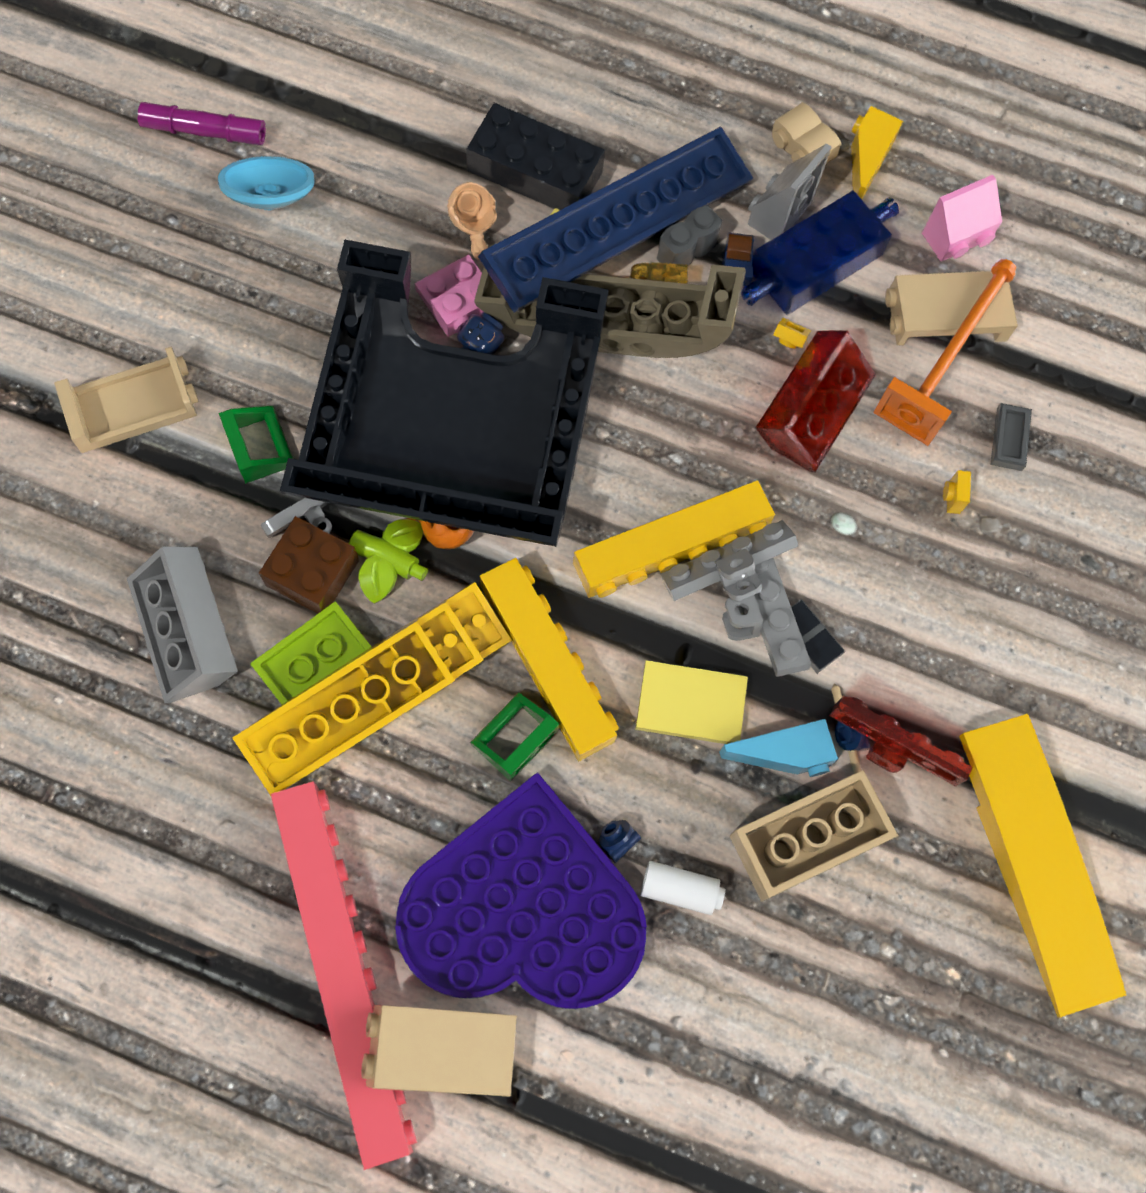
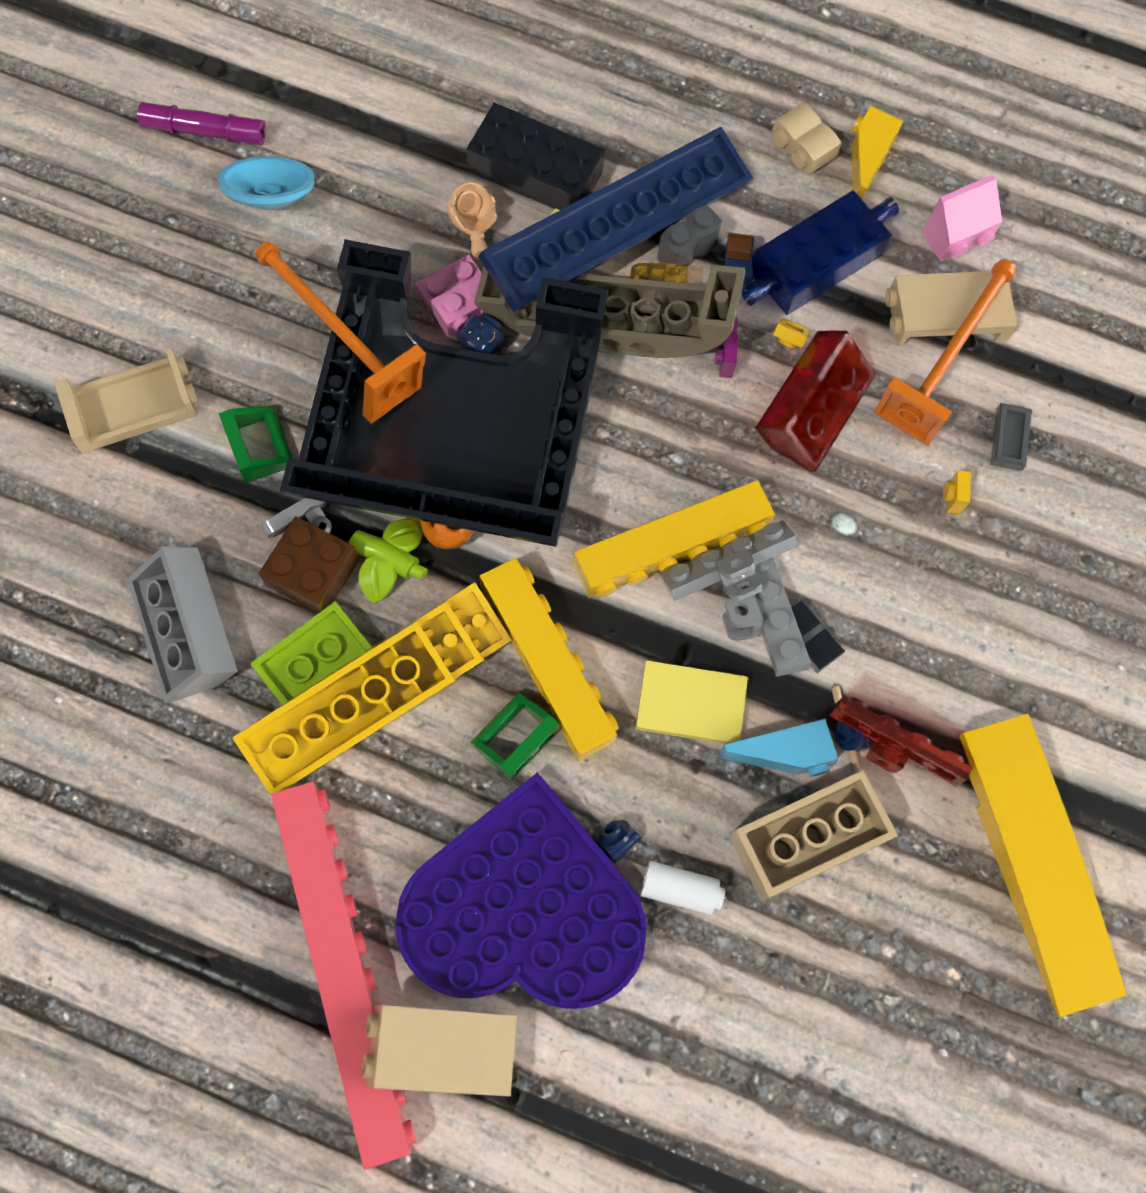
(389, 383): none -> orange tile
(727, 354): none -> magenta plate
(788, 194): light grey slope -> none

